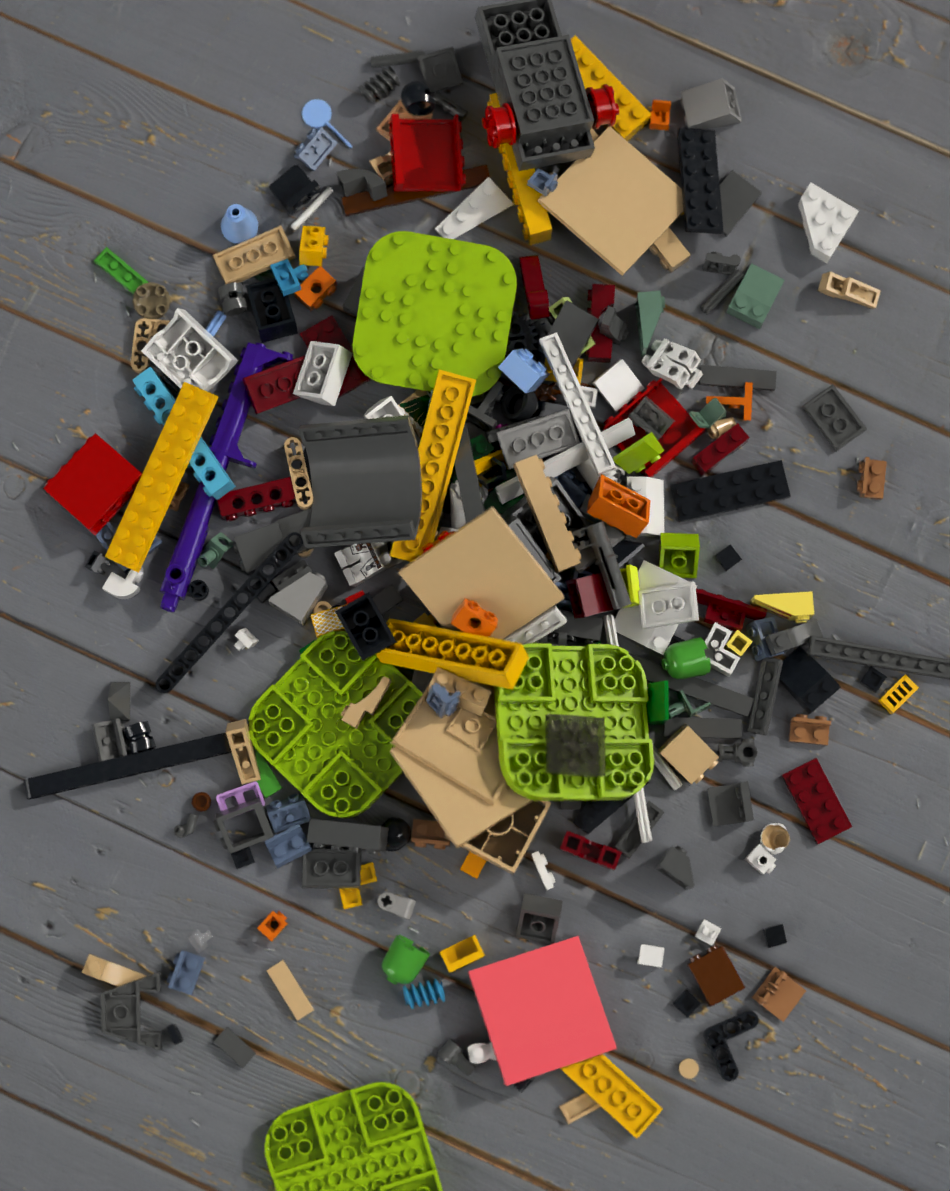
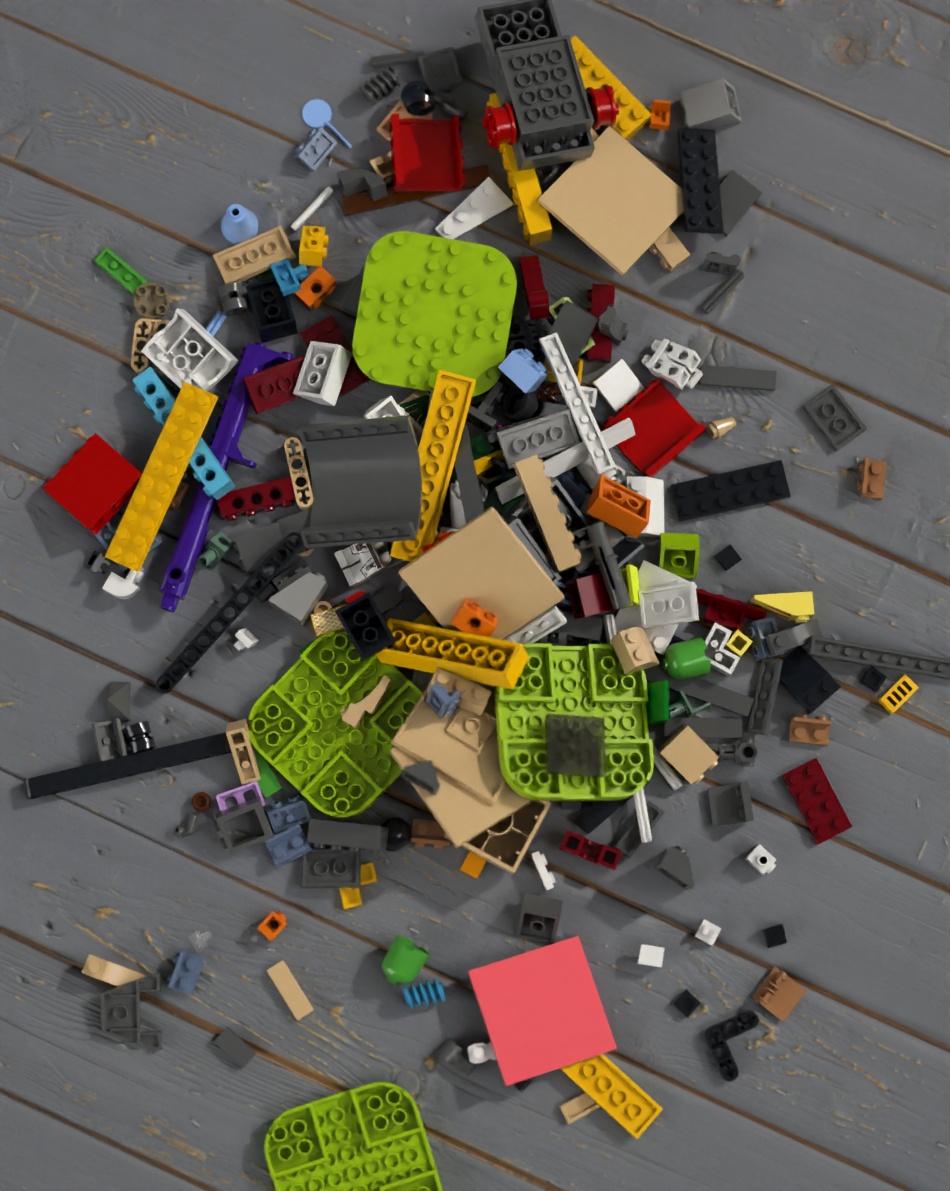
(175, 1034): black tile -> none
(196, 587): black wheel -> none
(243, 857): black tile -> none
(294, 189): black bracket -> none
(400, 905): light grey piece -> none
(422, 775): none -> dark grey slope
(462, 953): yellow panel -> none
(543, 182): sand blue bracket -> none
(634, 650): none -> tan slope
(639, 453): lime slope -> none
(648, 311): sand green slope -> none
(651, 418): dark grey bracket -> none
(688, 1068): tan tile -> none
(709, 414): sand green bracket -> none
(715, 975): reddish brown panel -> none
(719, 449): dark red arch -> none
(735, 402): orange bracket -> none
(755, 296): sand green slope -> none
(774, 838): tan hair -> none
(824, 220): white brick -> none
(848, 289): tan slope -> none

